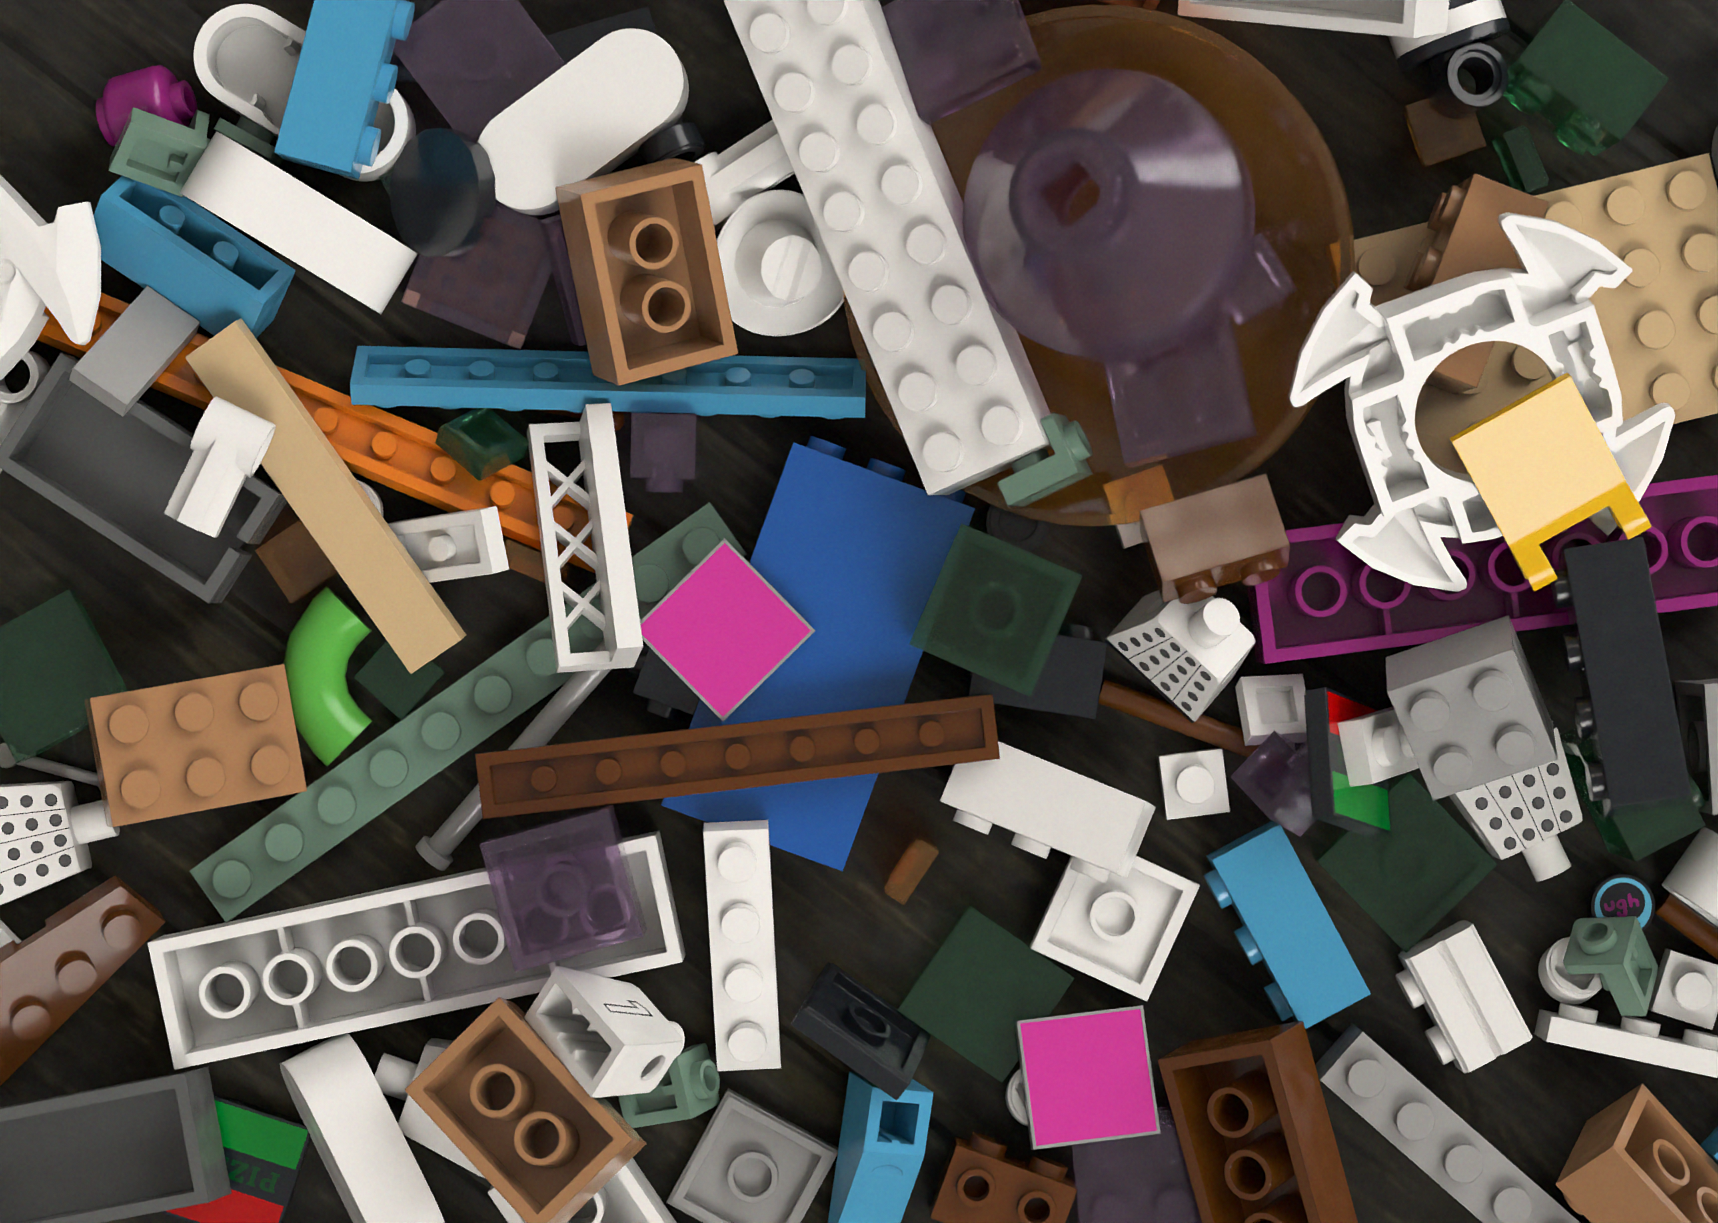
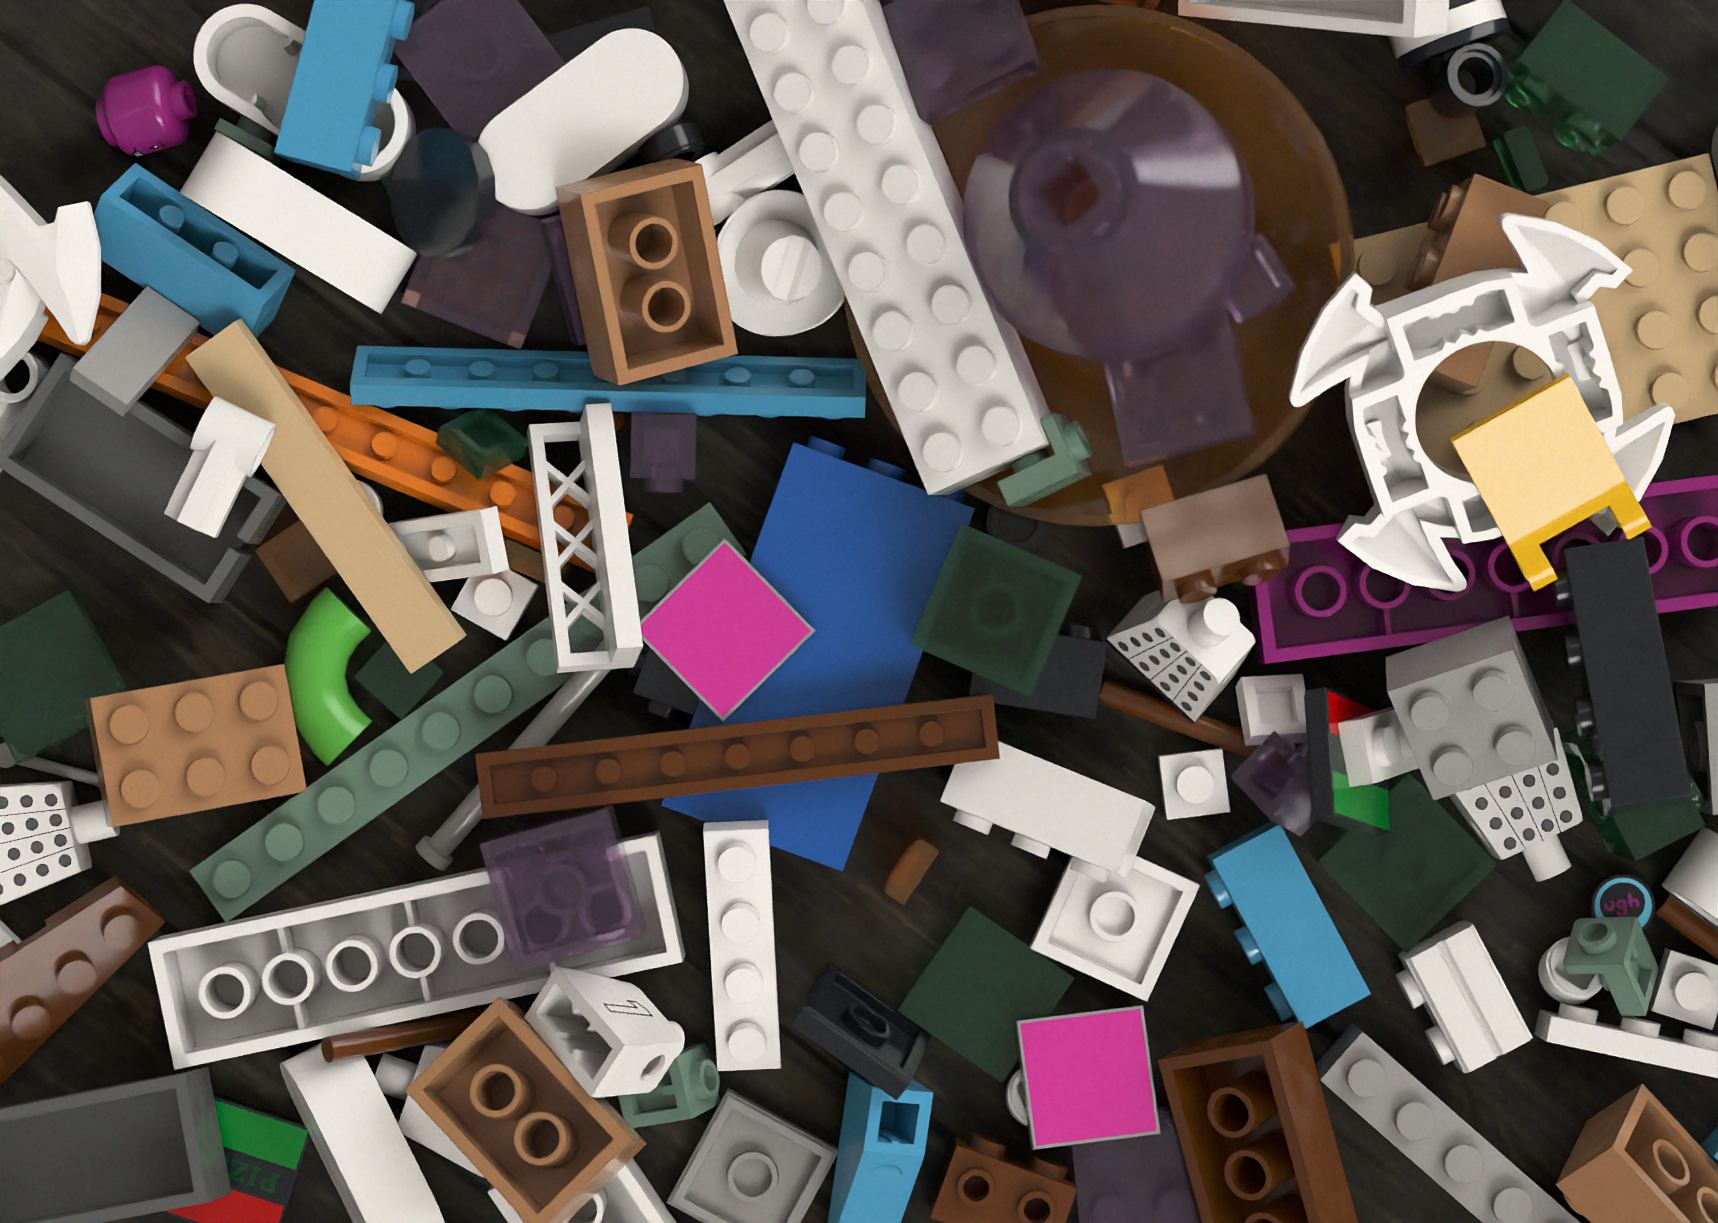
(159, 149): sand green bracket -> none
(397, 1036): none -> reddish brown bar
(495, 601): none -> white plate

